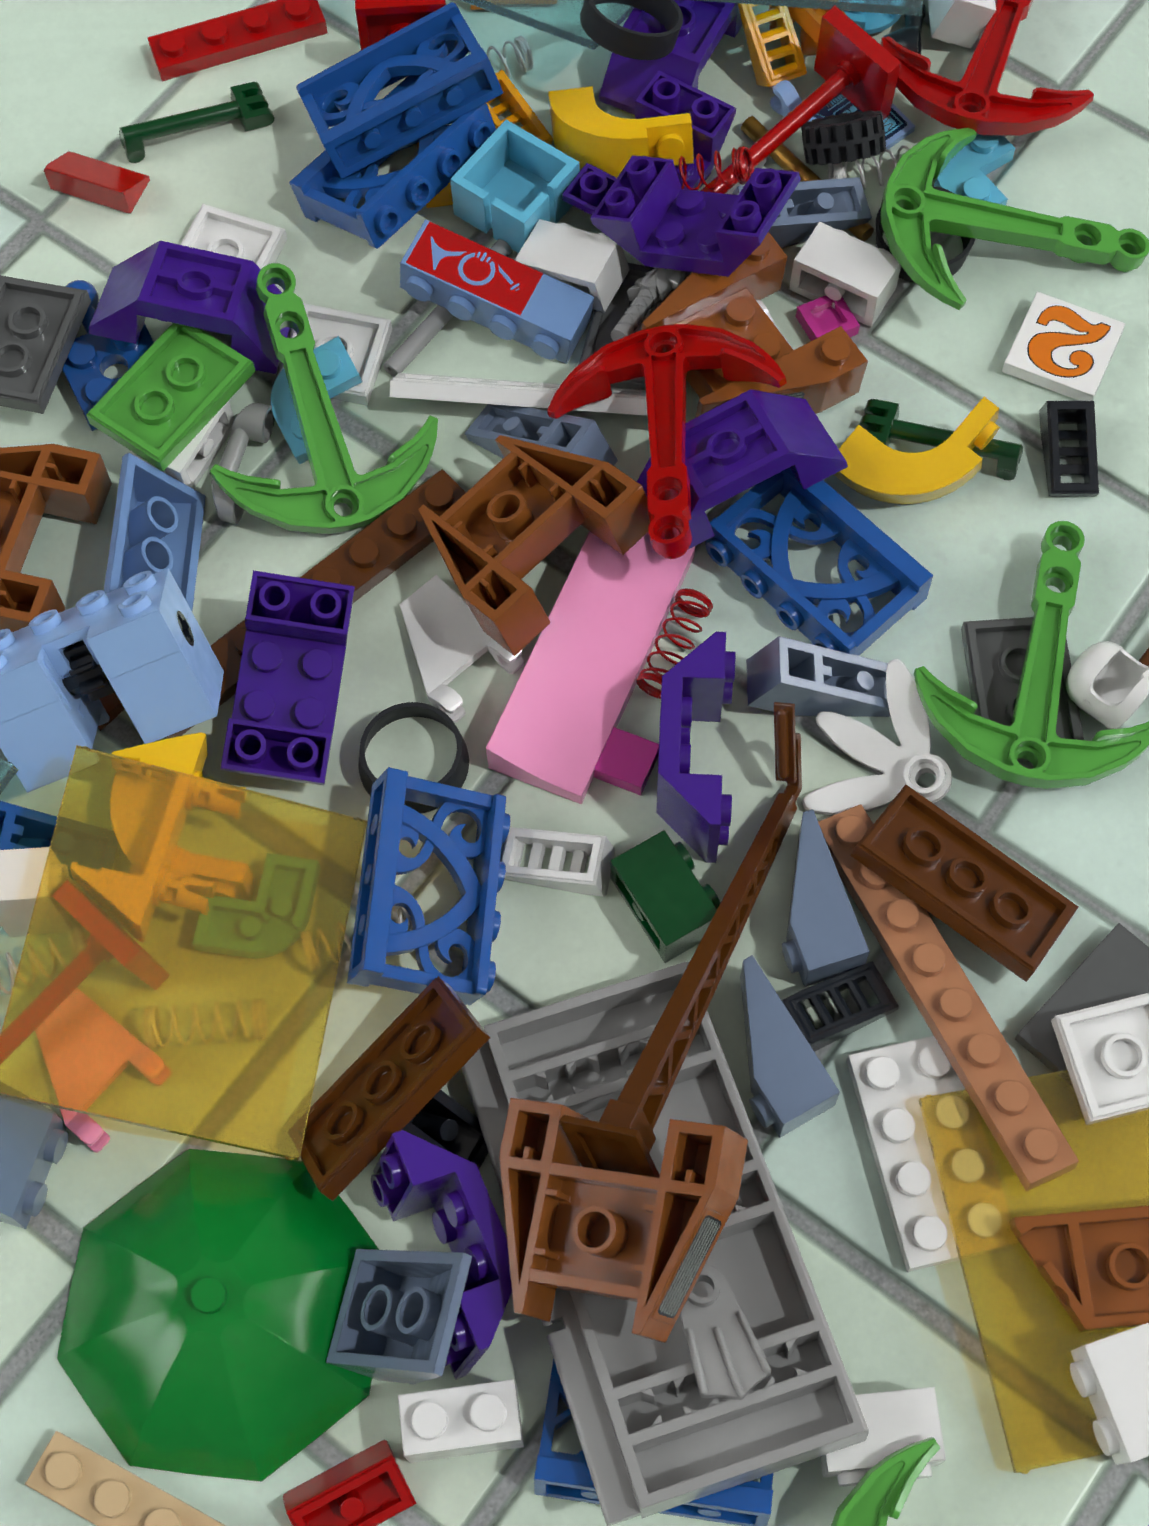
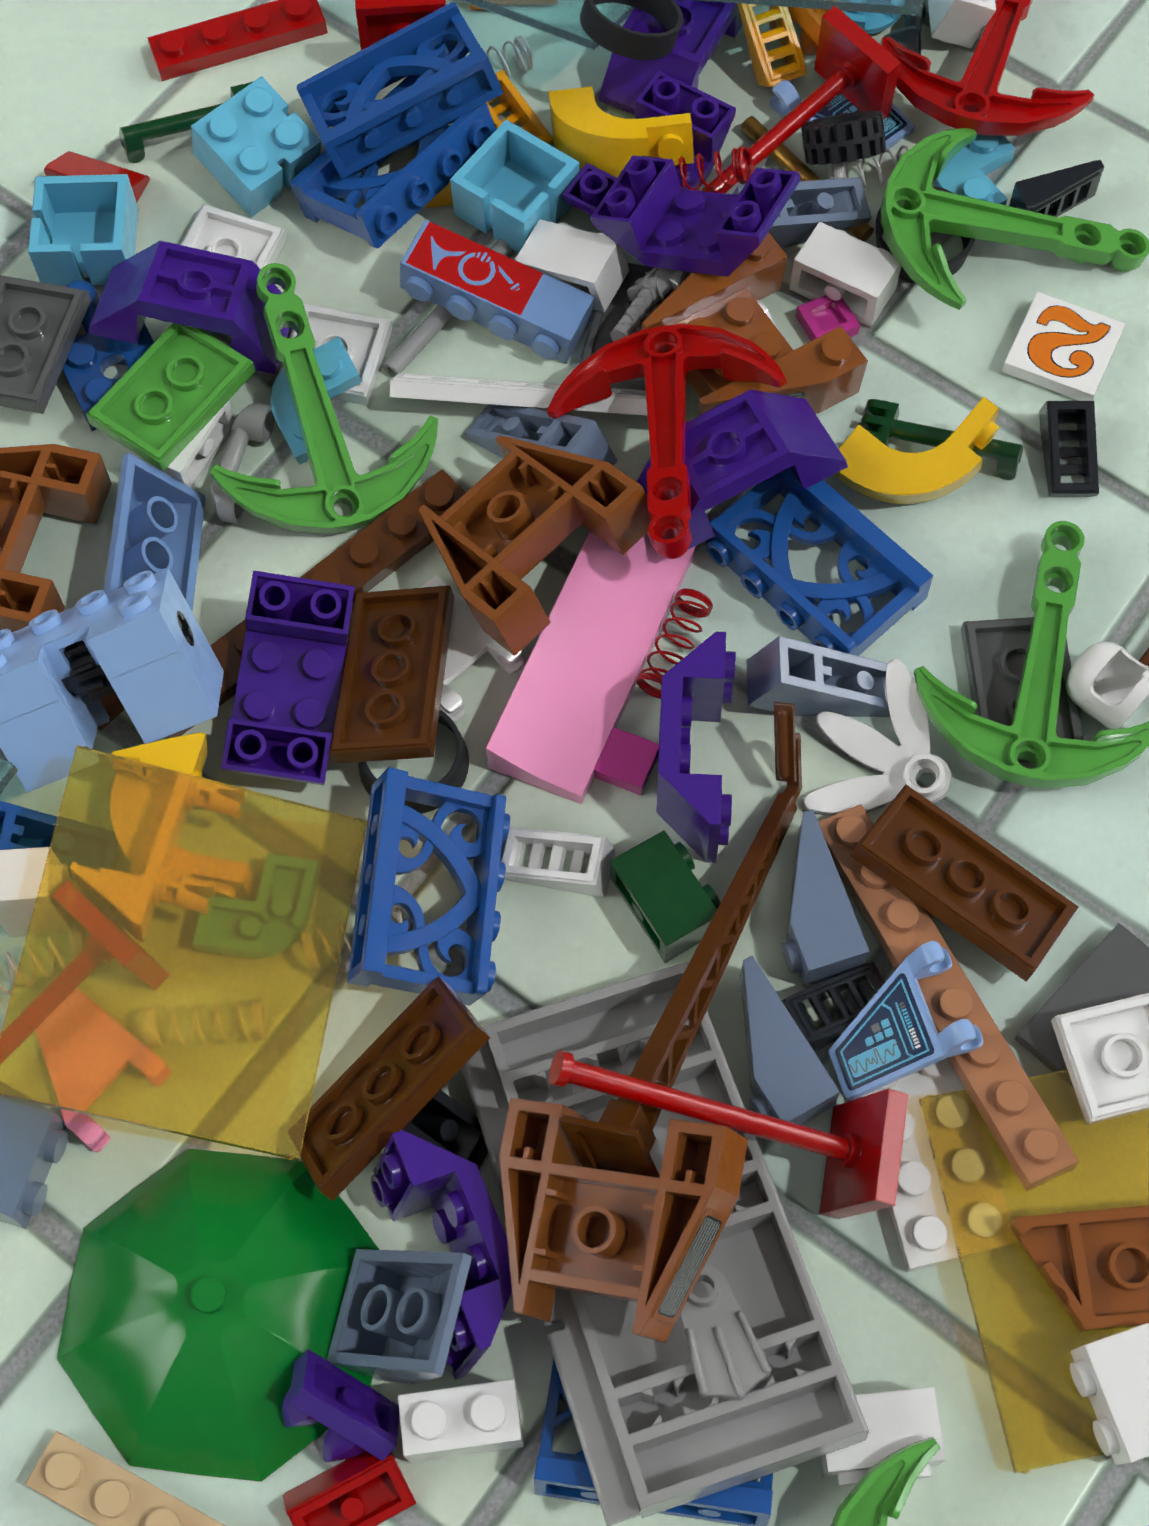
(82, 227): none -> medium azure piece
(249, 140): none -> medium azure piece
(352, 1411): none -> dark purple tile
(393, 675): none -> reddish brown tile
(860, 1148): none -> red tile
(896, 1030): none -> flag
(1058, 190): none -> black slope

